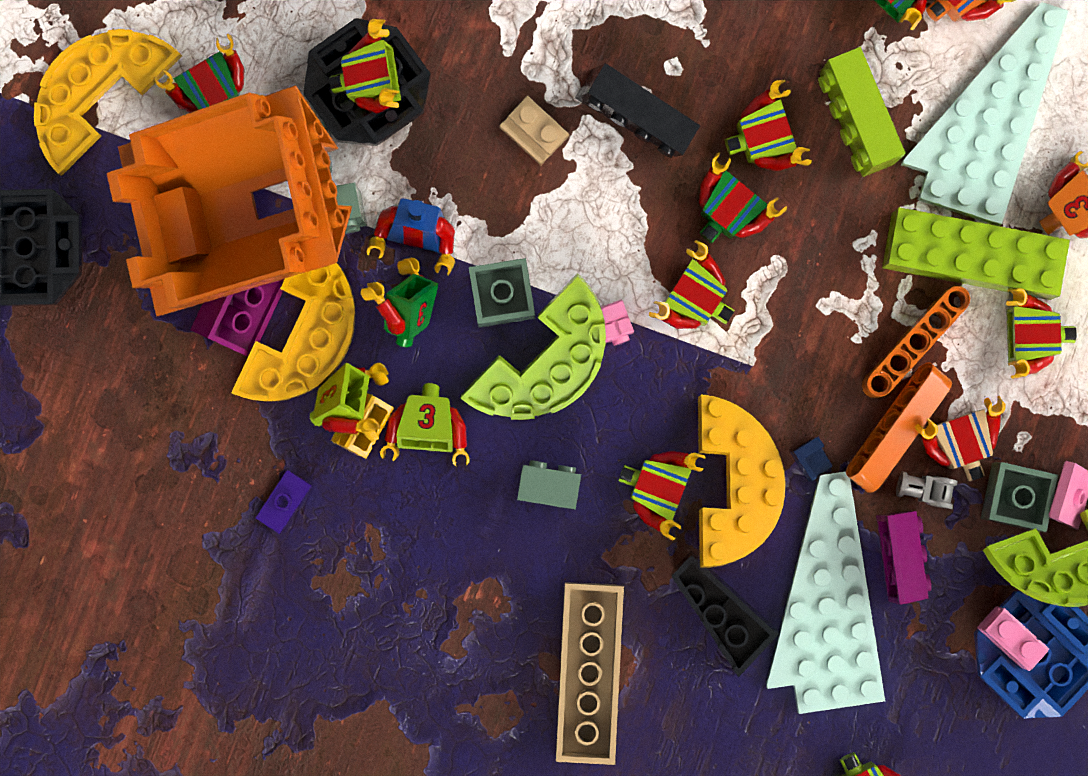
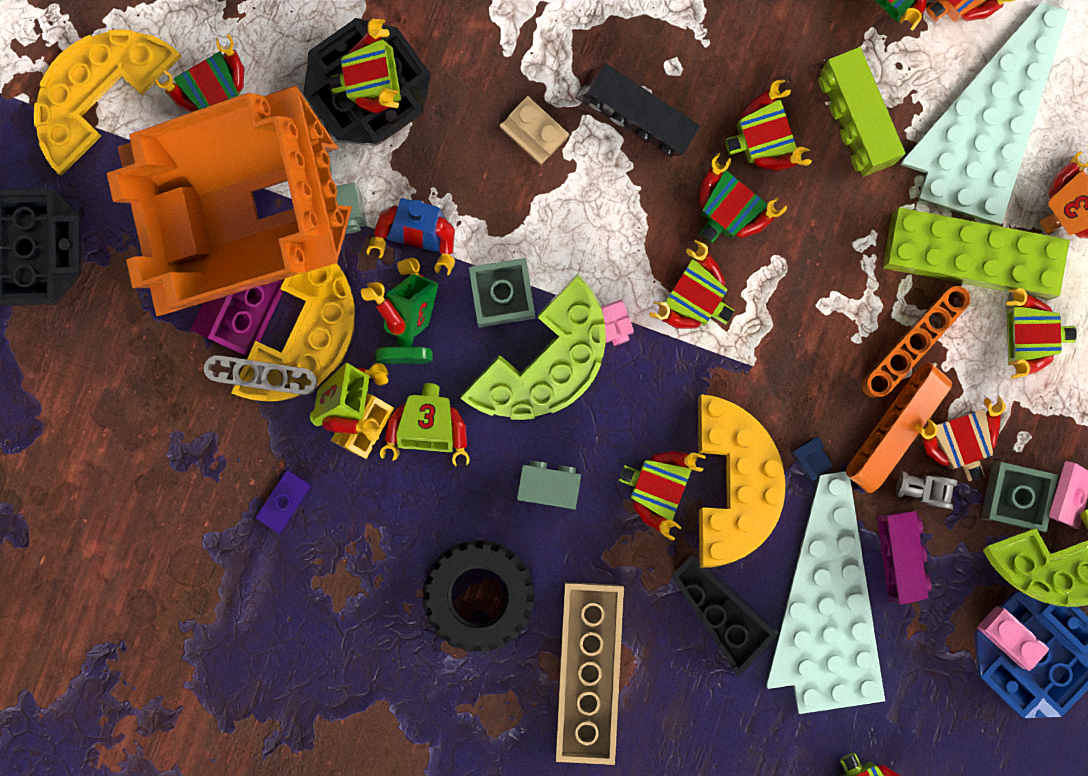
(261, 372): none -> light grey beam
(403, 355): none -> green tile
(450, 624): none -> black tyre

